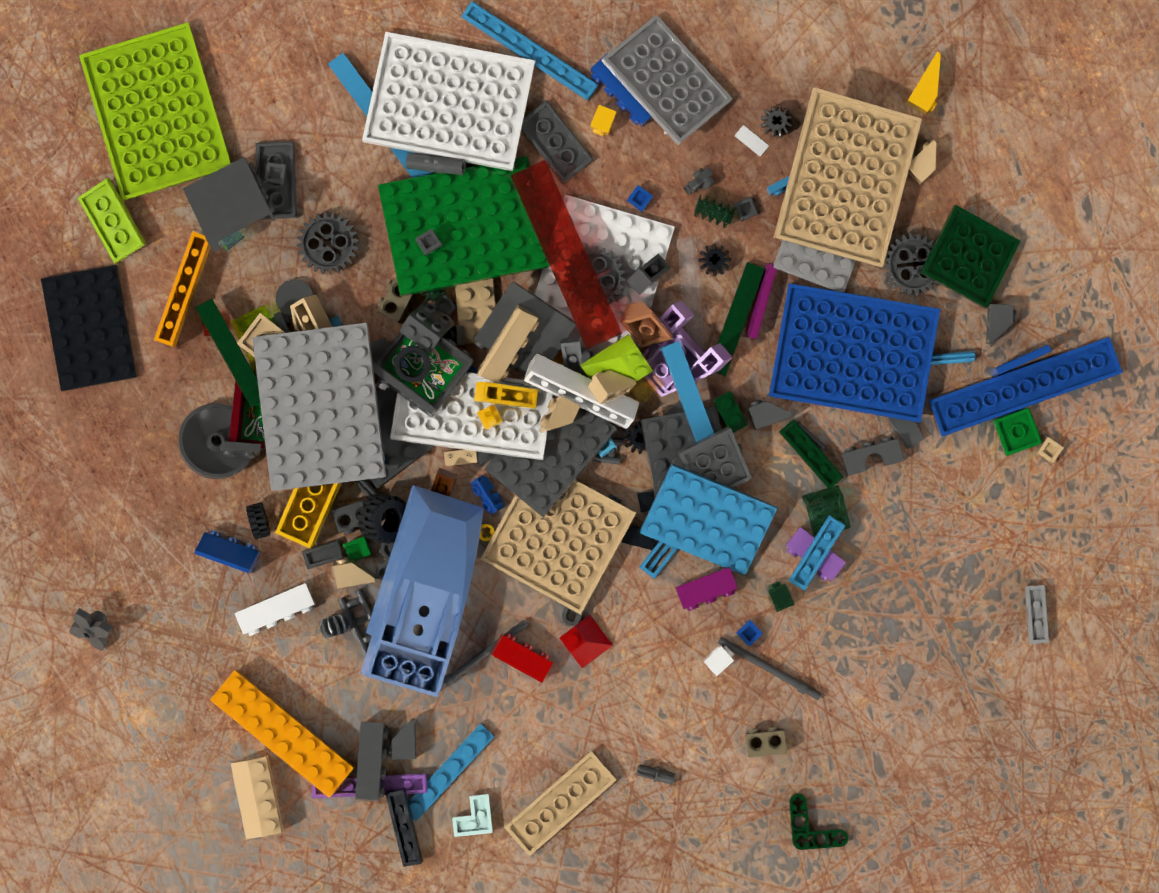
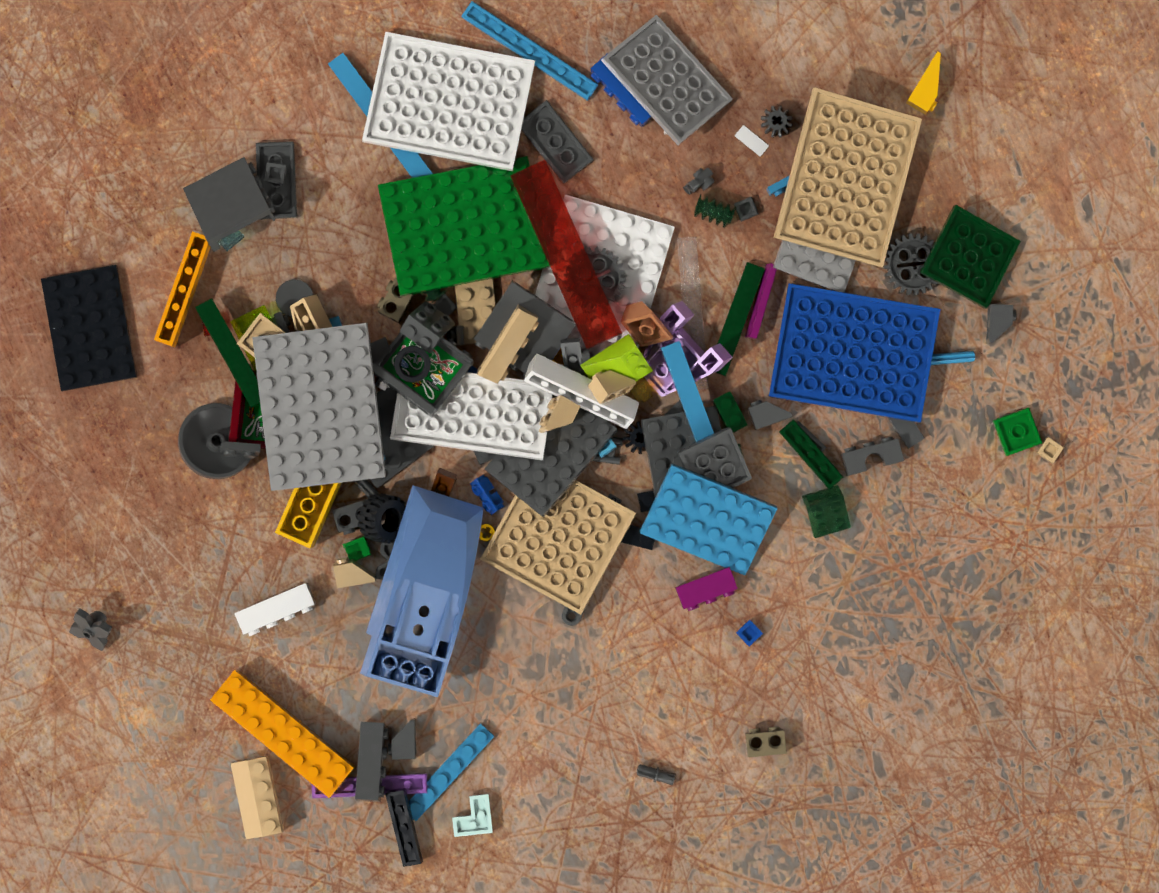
(112, 220): lime tile -> none
(155, 111): lime plate -> none
(228, 551): blue slope -> none
(258, 520): black tyre -> none
(316, 256): dark grey gear -> none
(322, 554): dark grey tile -> none
(335, 625): dark grey gear -> none
(346, 606): dark grey bar -> none
(428, 242): dark grey plate -> none
(435, 164): dark grey axle -> none
(449, 679): dark grey bar -> none
(460, 457): tan sticker -> none
(489, 417): yellow tile -> none
(505, 395): yellow slope -> none
(522, 657): red brick -> none
(560, 803): tan plate -> none
(585, 641): red slope -> none
(602, 120): yellow brick -> none
(639, 198): blue plate -> none
(648, 274): dark grey slope -> none
(648, 571): dark azure tile -> none
(710, 253): black gear -> none
(719, 659): white brick -> none
(779, 596): clear green brick -> none
(800, 543): medium lavender brick -> none
(802, 687): dark grey bar -> none
(804, 830): dark green beam -> none
(816, 552): dark azure tile -> none
(924, 163): tan slope -> none
(1021, 360): blue tile -> none
(1025, 386): blue plate -> none
(1036, 614): light grey plate -> none

